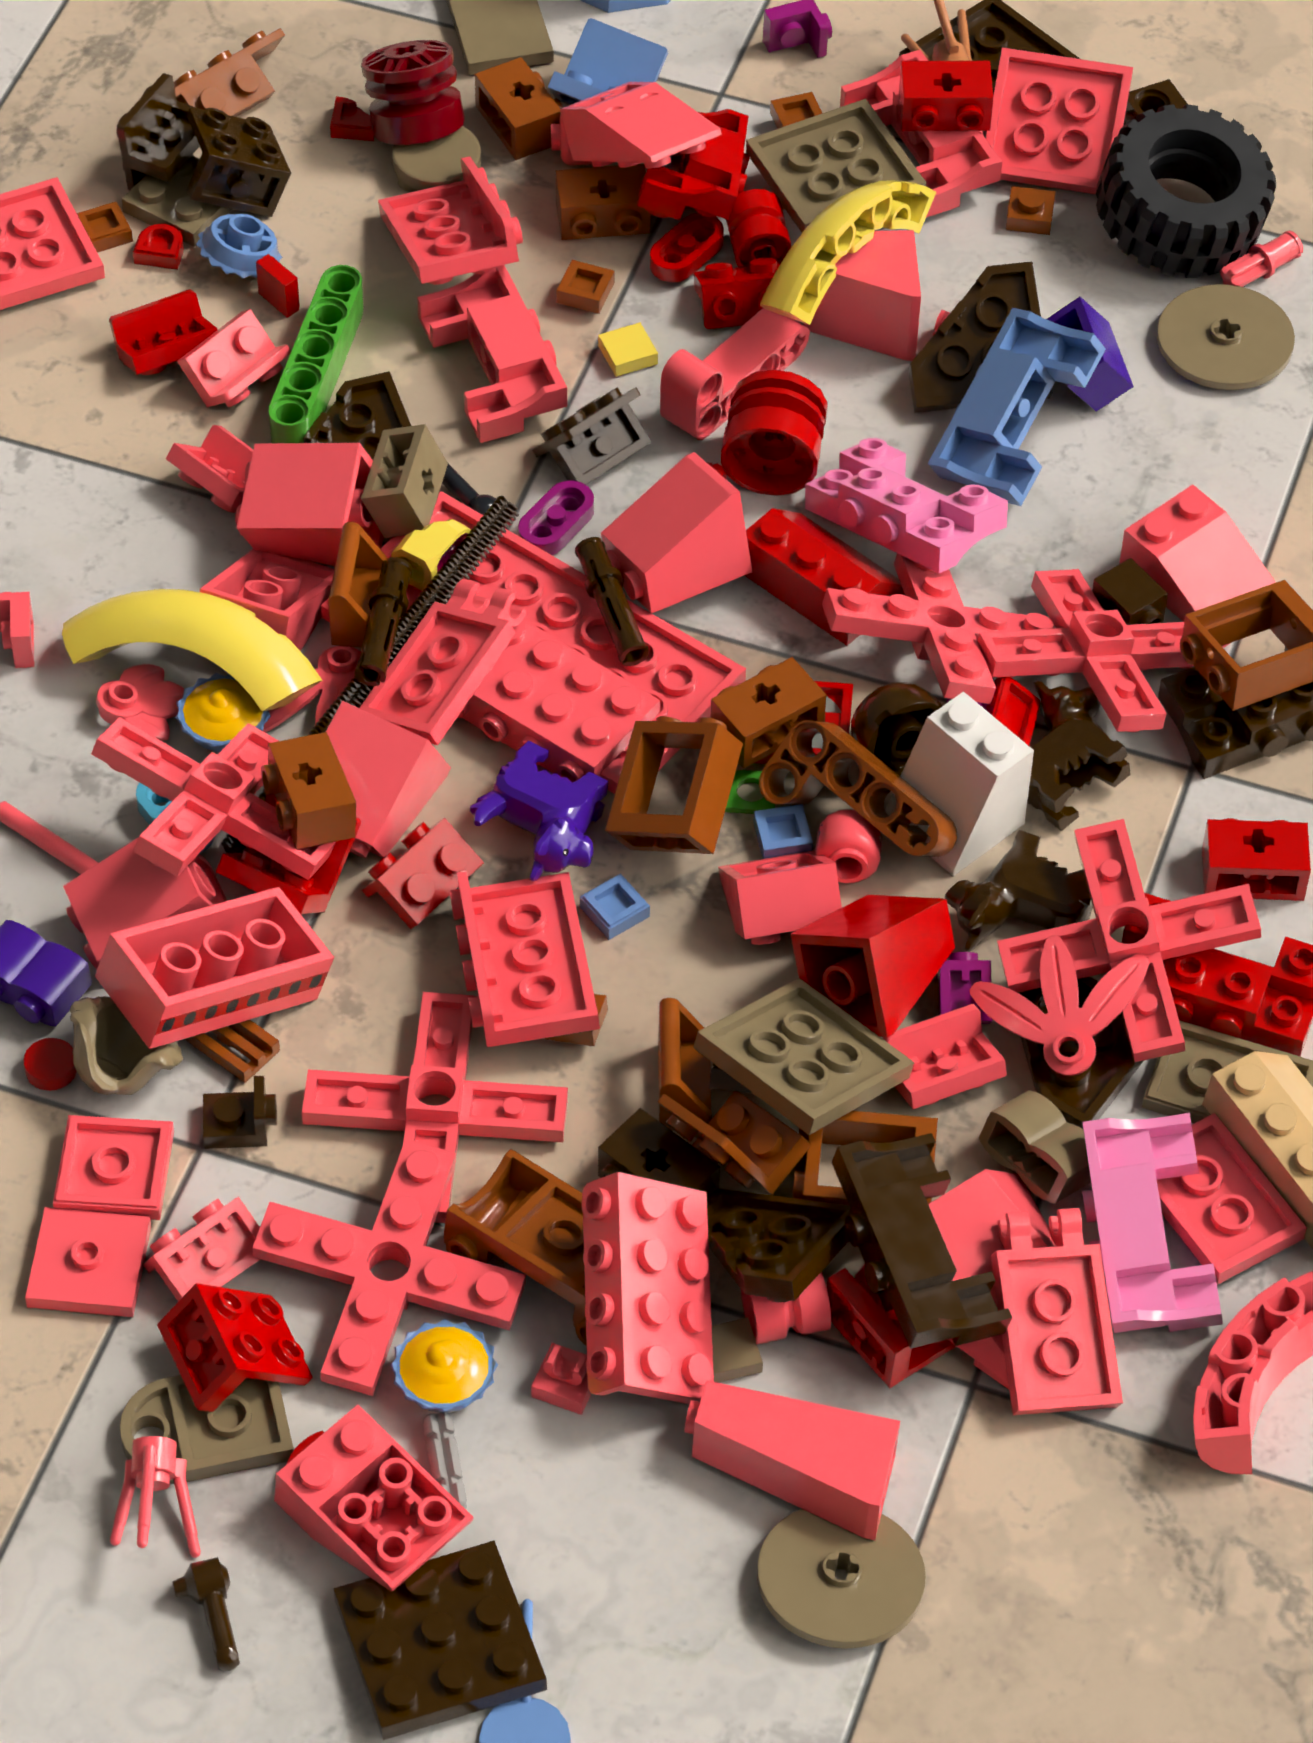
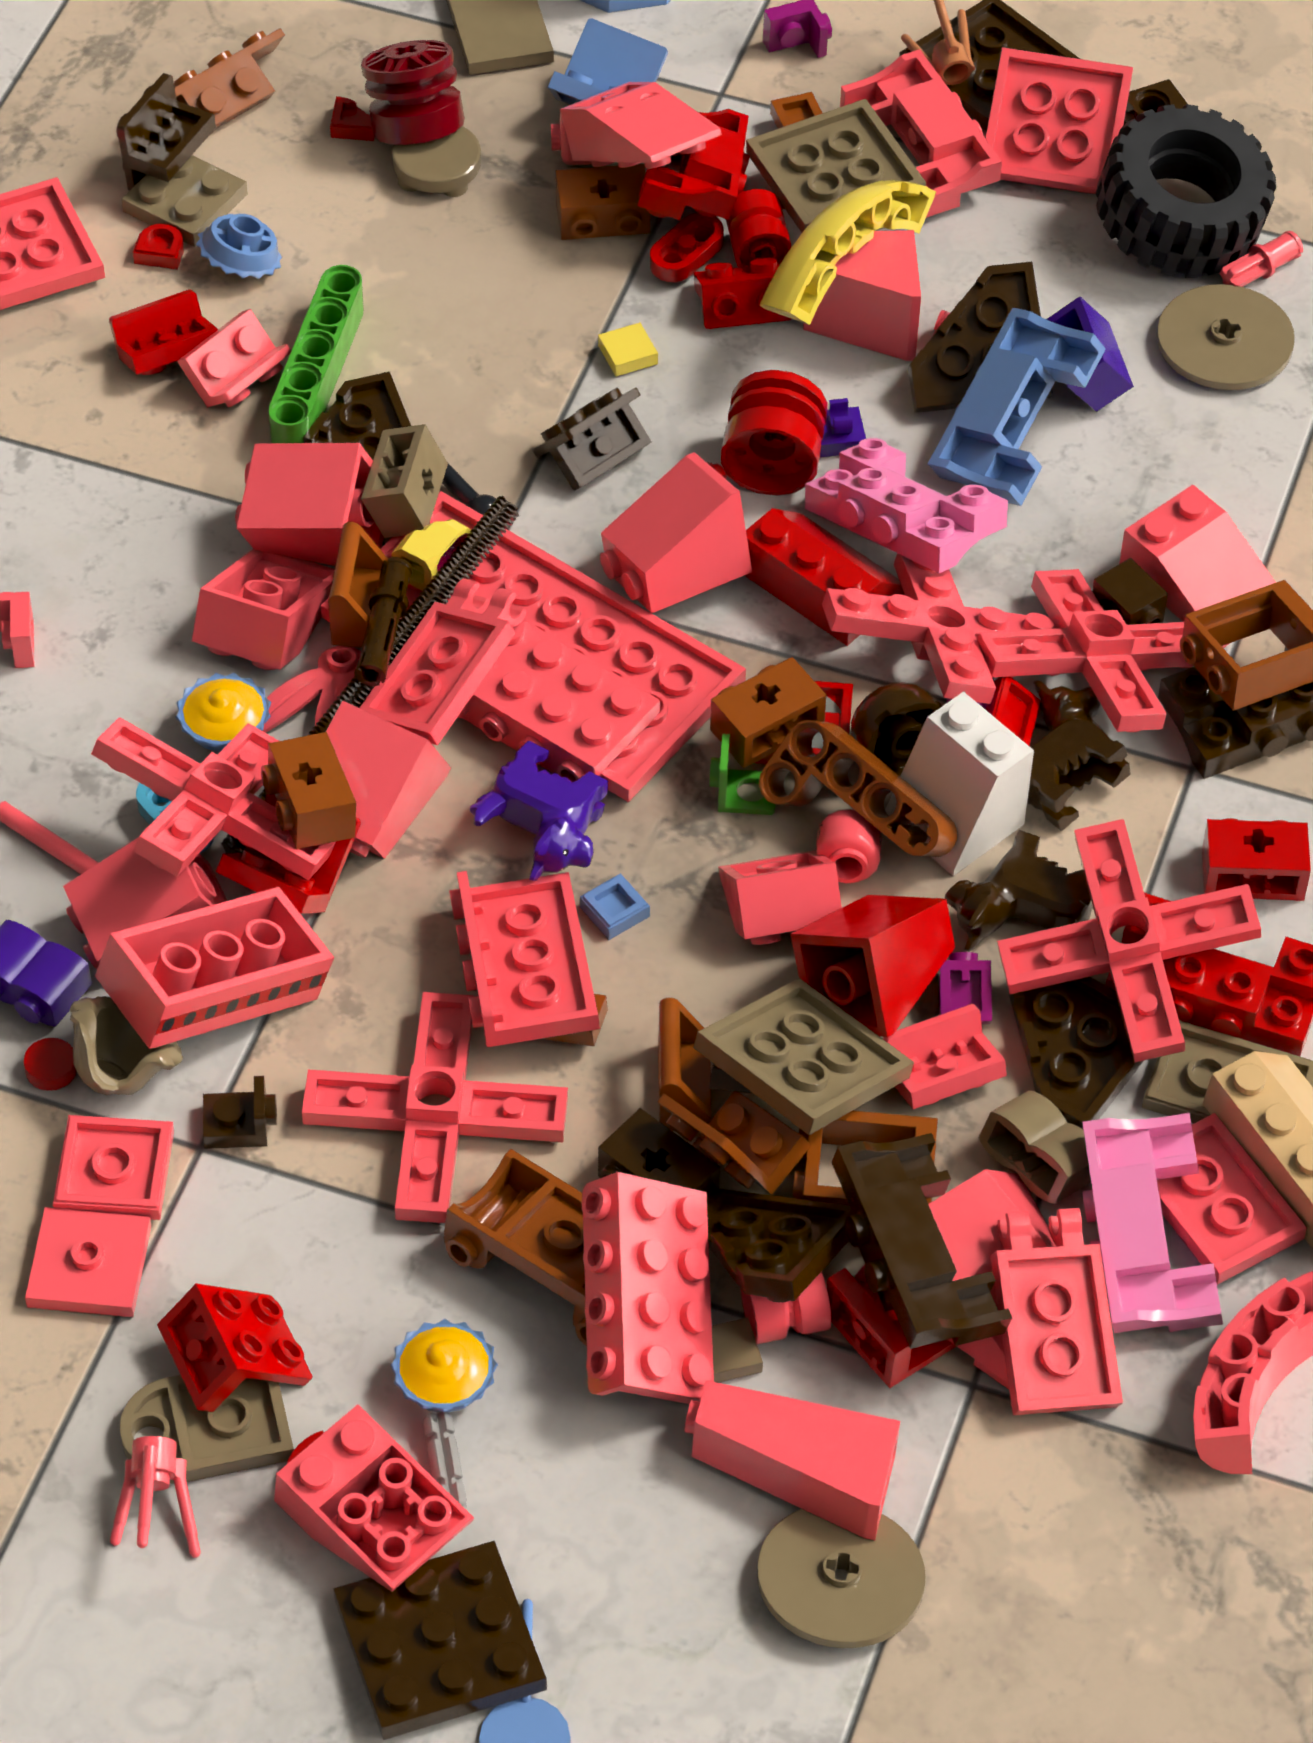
(106, 226): dark orange tile -> none
(141, 699): coral plate -> none
(202, 623): light yellow brick -> none
(208, 1585): dark brown piece -> none
(209, 1252): coral bracket -> none
(215, 466): coral bracket -> none
(238, 162): dark brown bracket -> none
(250, 1031): dark orange tile -> none
(277, 285): red tile -> none
(399, 1234): coral piece -> none
(423, 872): bracket -> none
(453, 227): coral bracket -> none
(507, 345): coral bracket -> none
(517, 107): dark orange brick -> none
(549, 522): magenta plate -> none
(562, 1379): coral tile -> none
(585, 286): dark orange plate -> none
(605, 586): dark brown pin -> none
(699, 392): coral beam -> none
(708, 796): dark orange window -> none
(782, 831): medium blue tile -> none
(842, 428): none -> dark purple tile
(945, 95): red brick -> none
(1030, 210): dark orange plate -> none
(1061, 996): coral plant -> none

